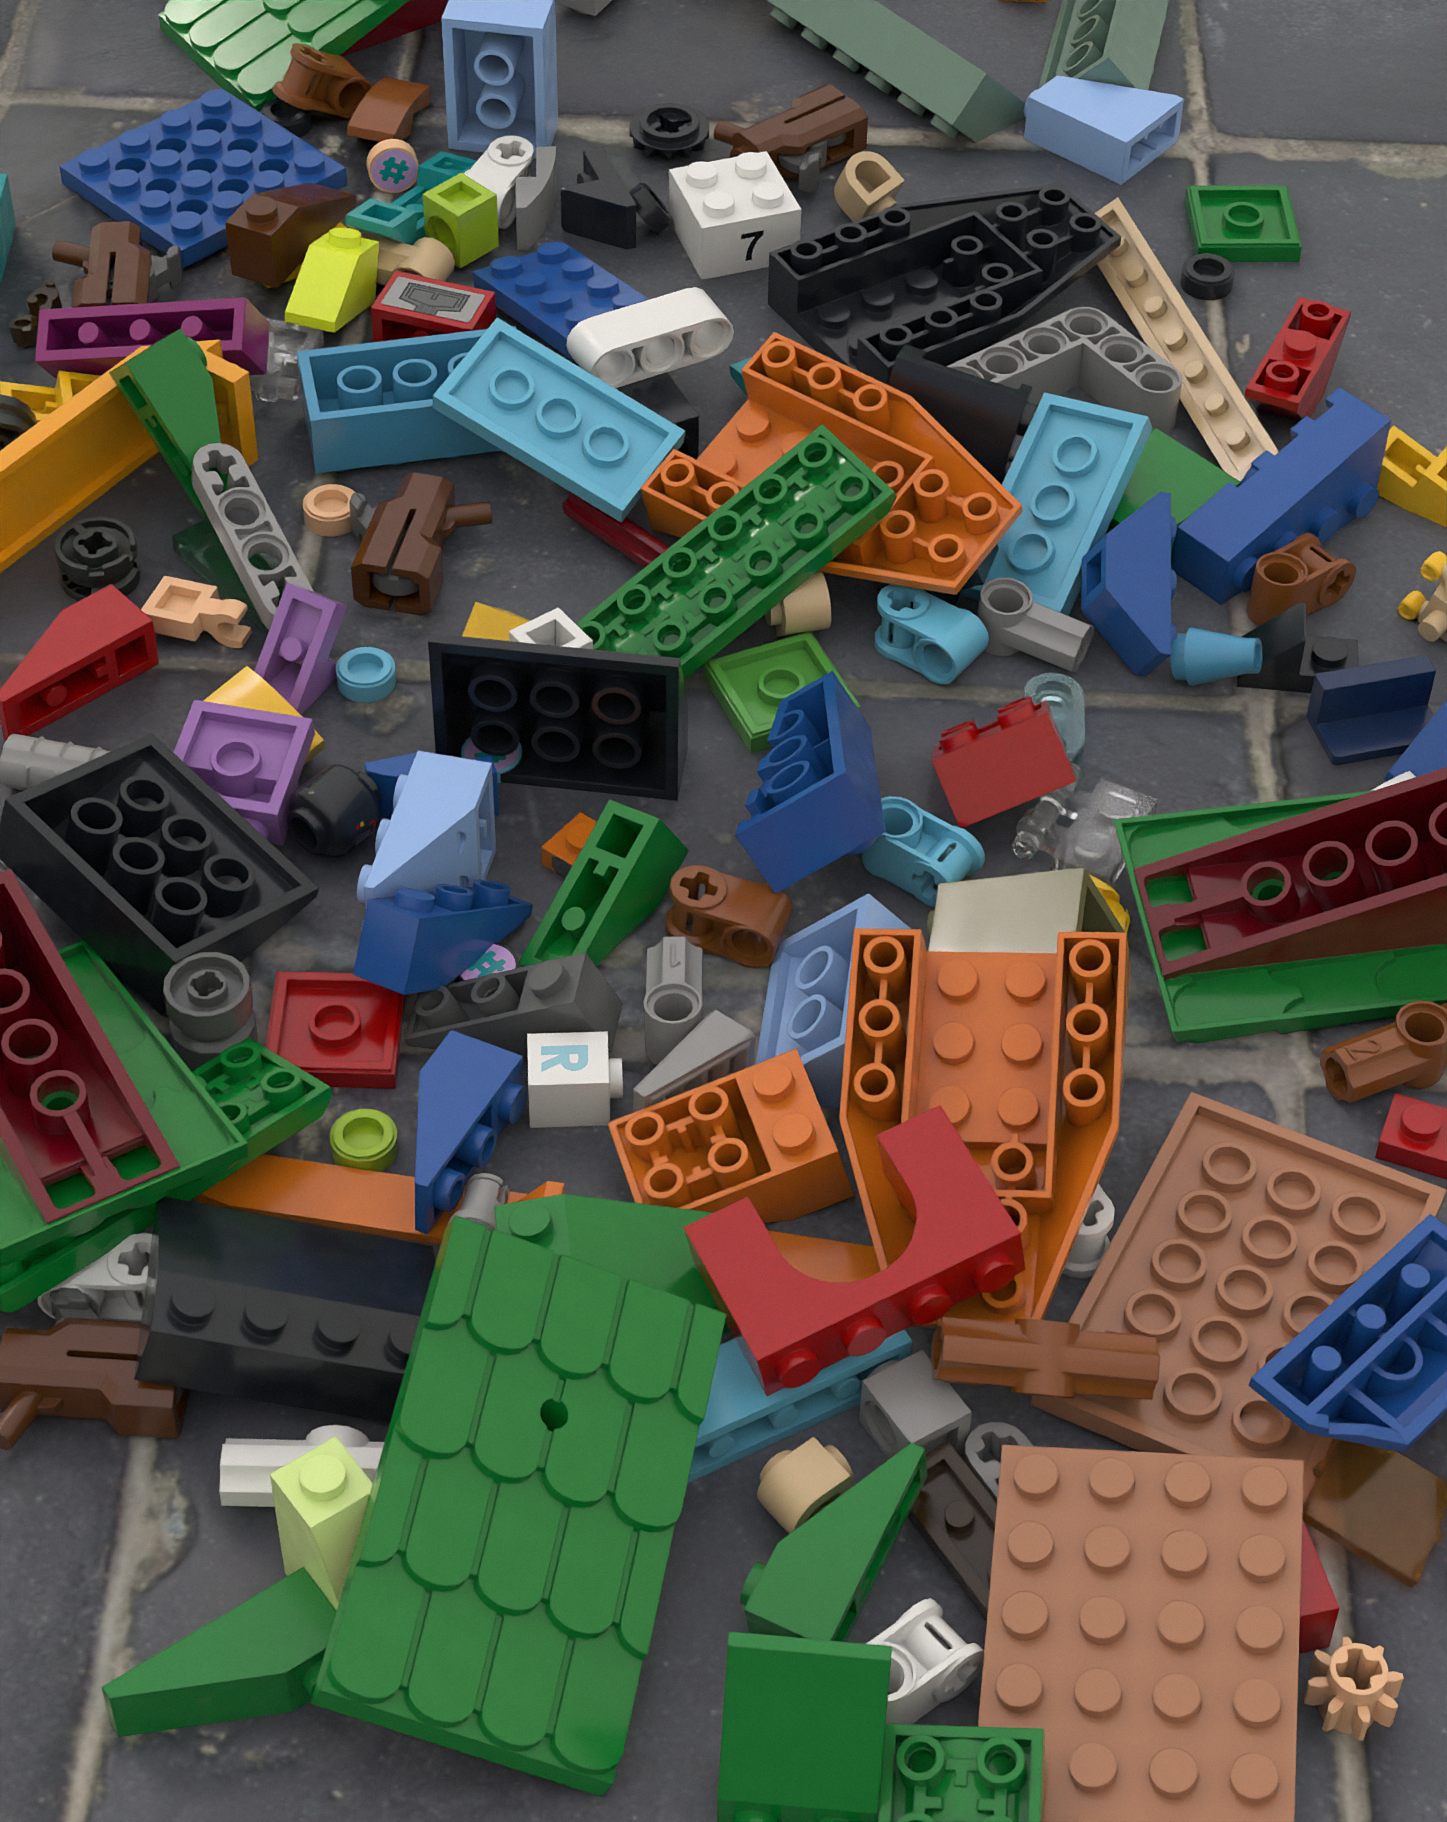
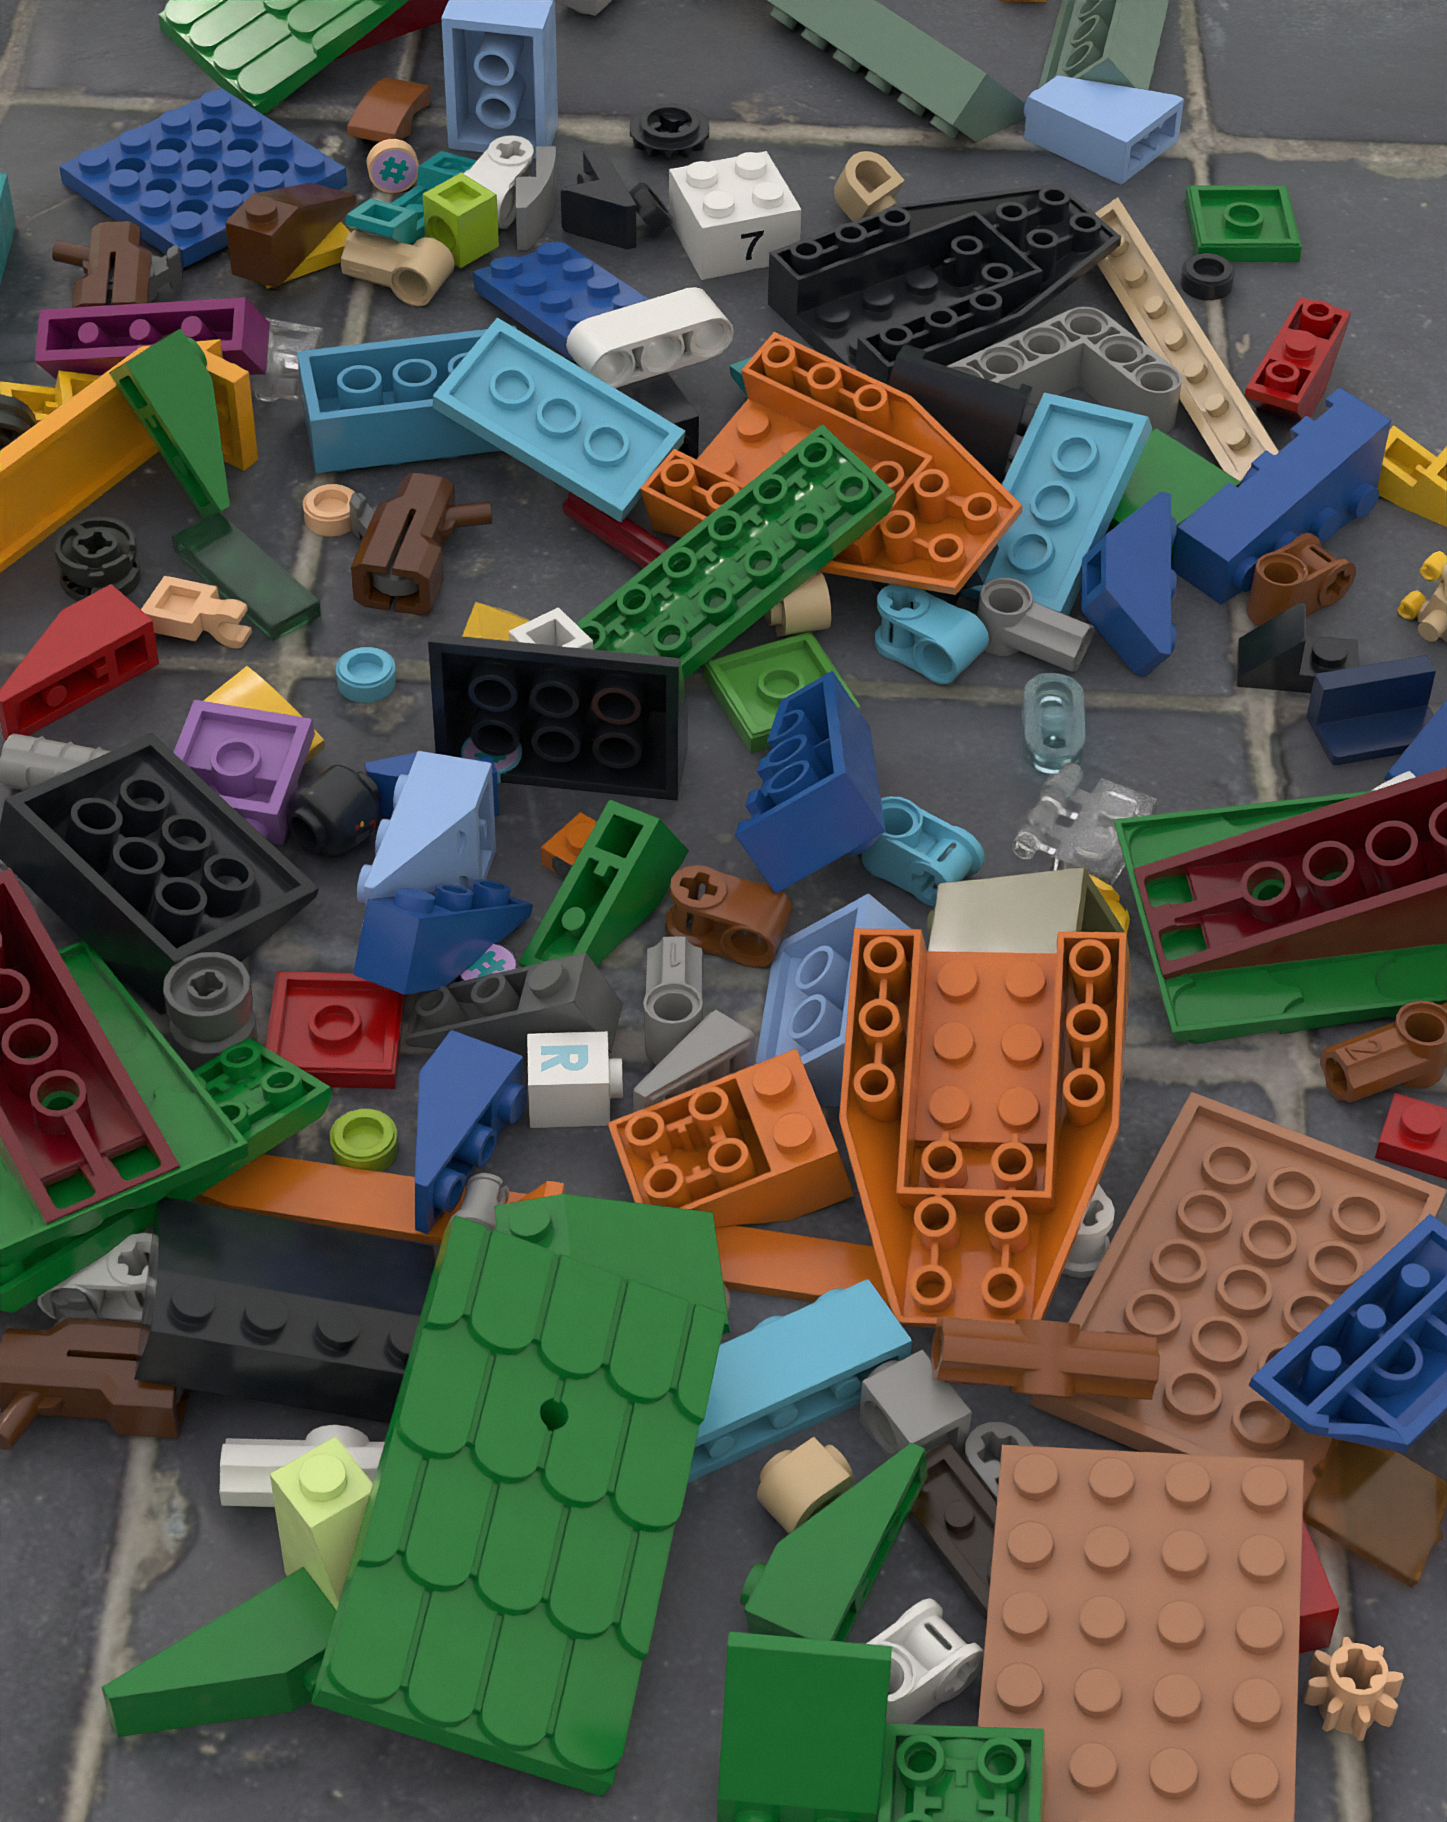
(25, 328): dark brown piece -> none
(245, 540): light grey beam -> none
(289, 117): black tile -> none
(299, 646): medium lavender slope -> none
(321, 82): dark orange piece -> none
(334, 281): neon yellow slope -> none
(428, 307): brick -> none
(802, 1324): red arch -> none
(806, 137): reddish brown piece -> none
(1002, 761): red slope -> none
(1212, 656): dark azure cone -> none

